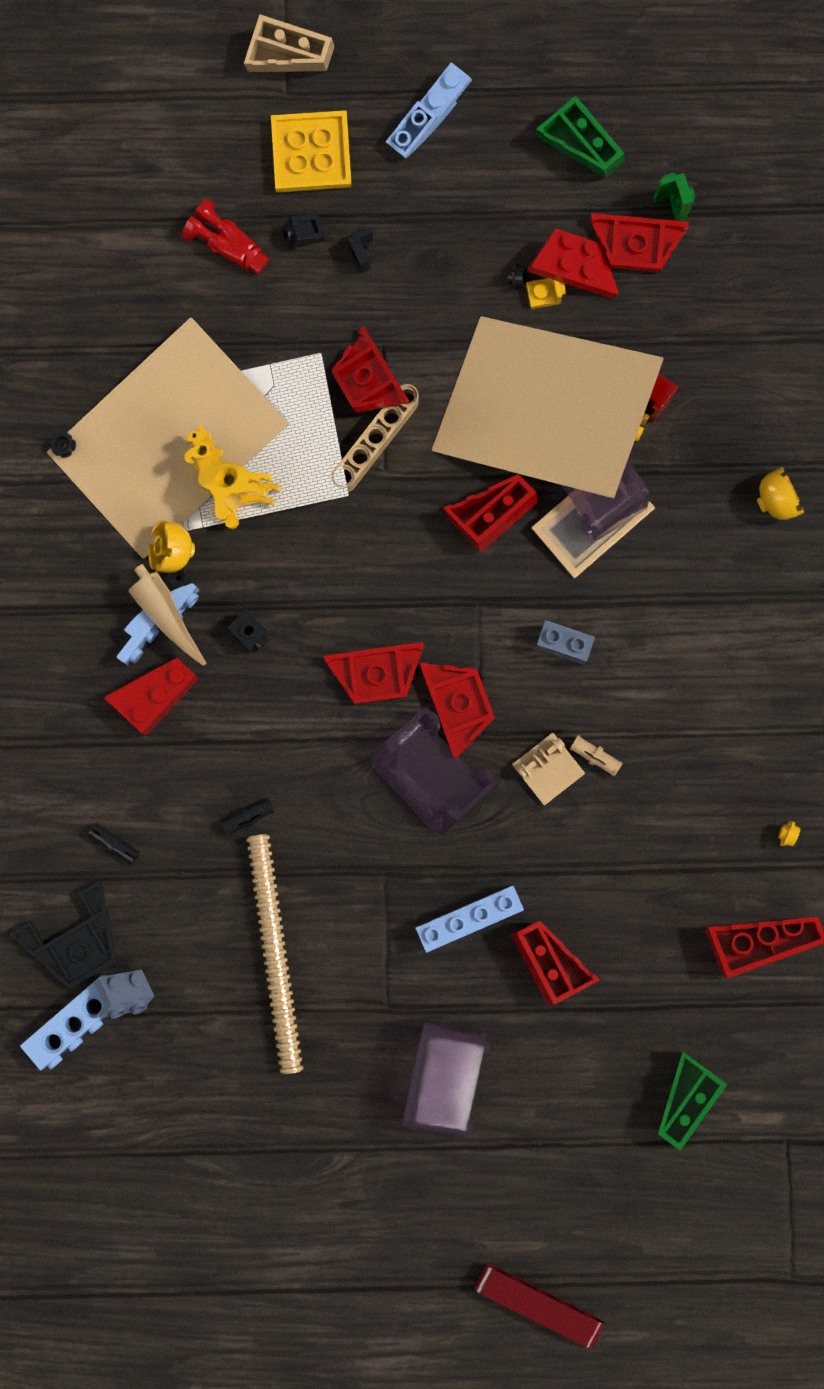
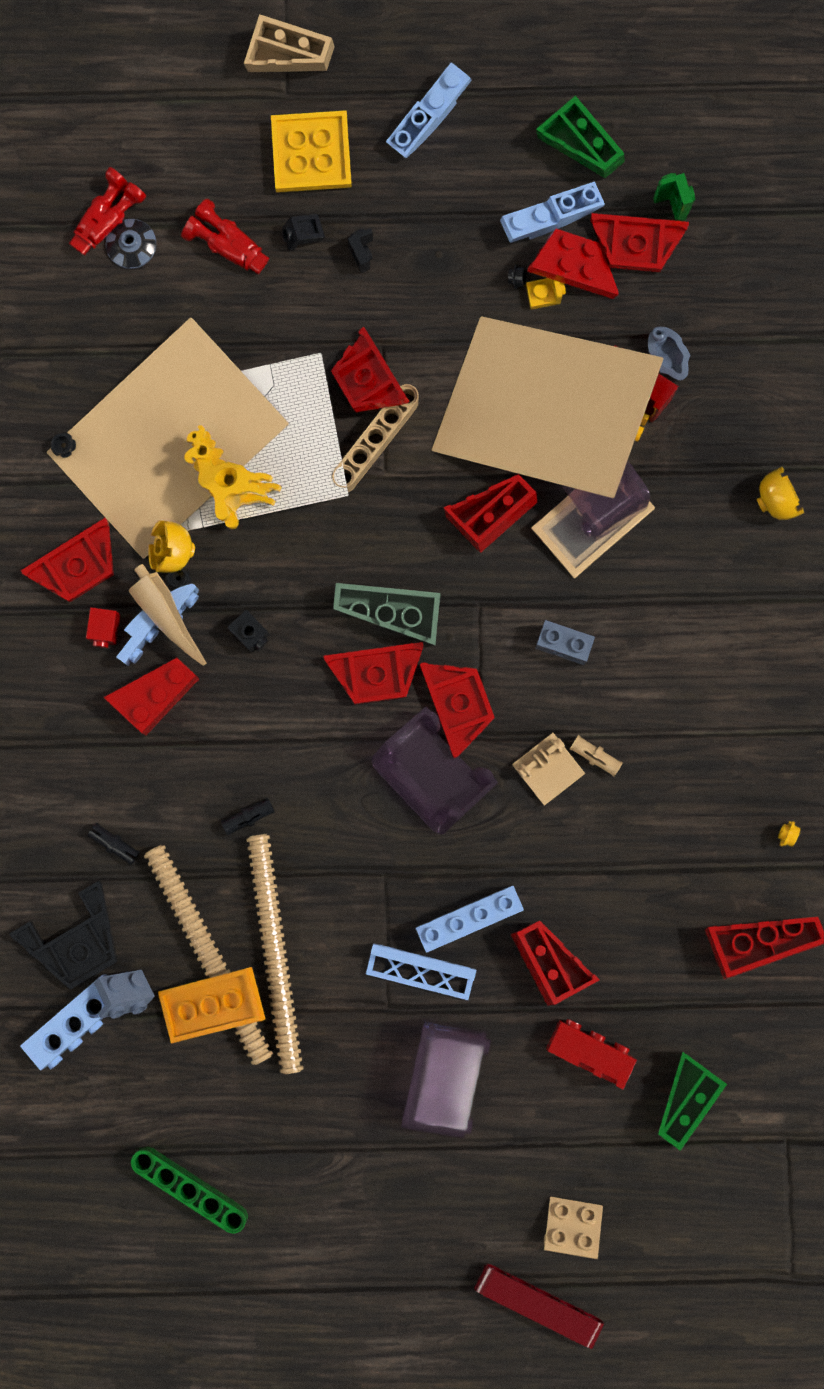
(76, 563): none -> red wing
(100, 218): none -> red piece
(103, 627): none -> red brick
(133, 254): none -> dish
(201, 941): none -> tan piece
(203, 1189): none -> green beam
(211, 1005): none -> light orange plate
(396, 609): none -> sand green wedge
(424, 962): none -> light blue fence
(552, 214): none -> light blue slope
(573, 1228): none -> tan hinge
(592, 1052): none -> red wedge
(669, 345): none -> sand blue arm

